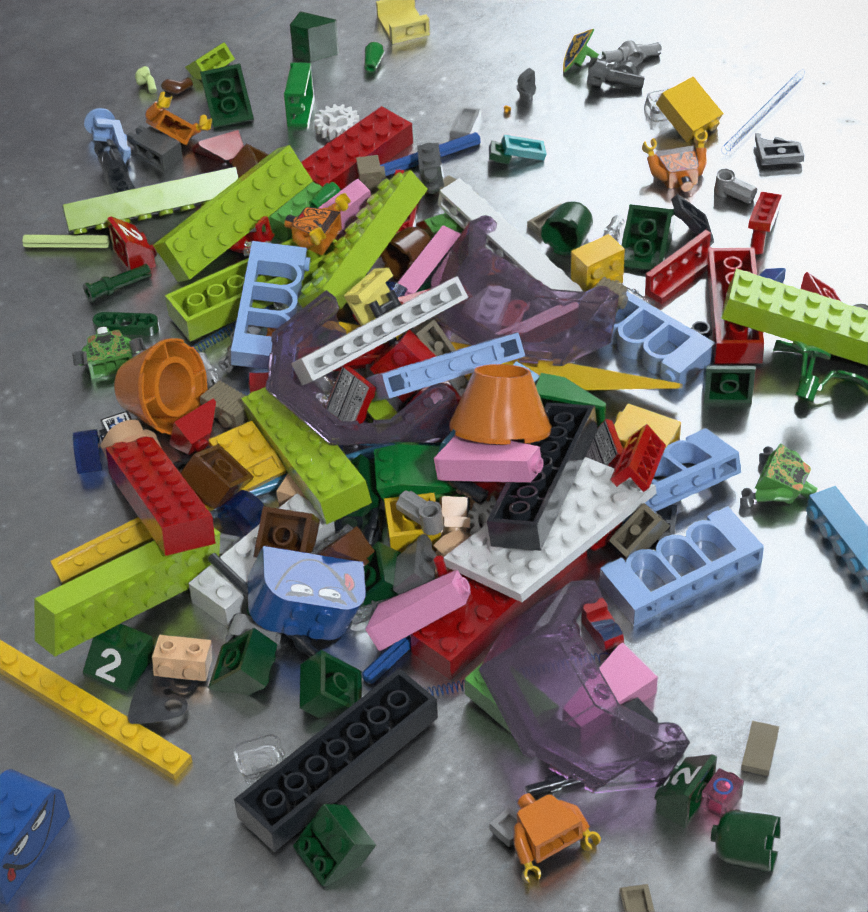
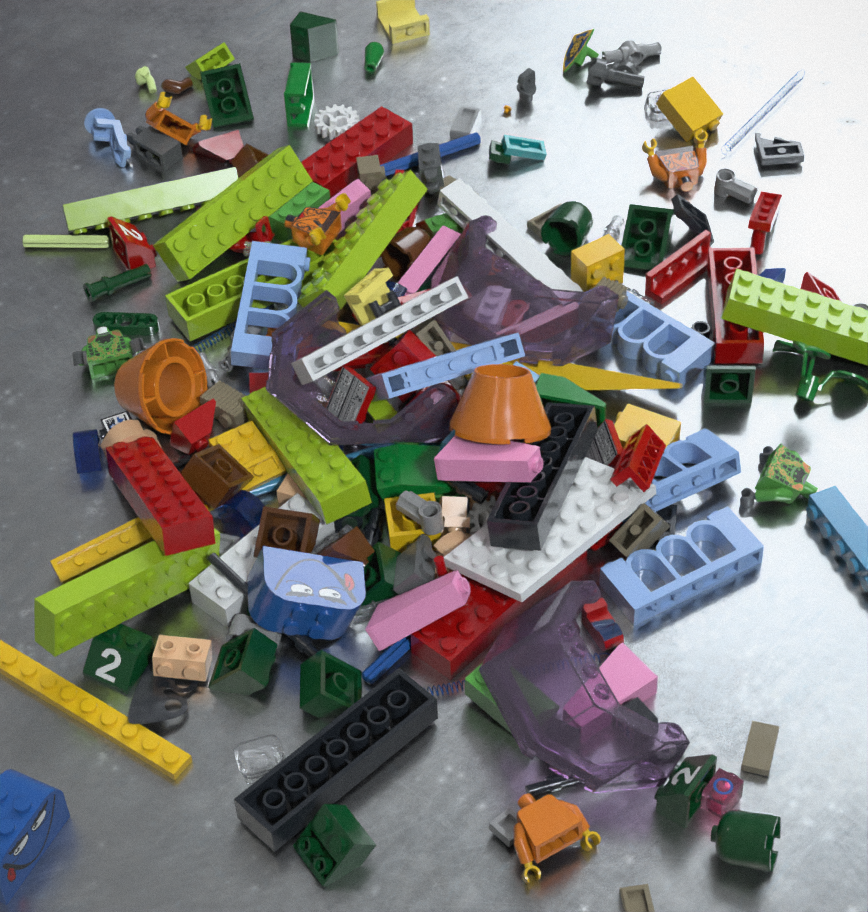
(114, 168): black plate -> none
(324, 194): green cone -> none

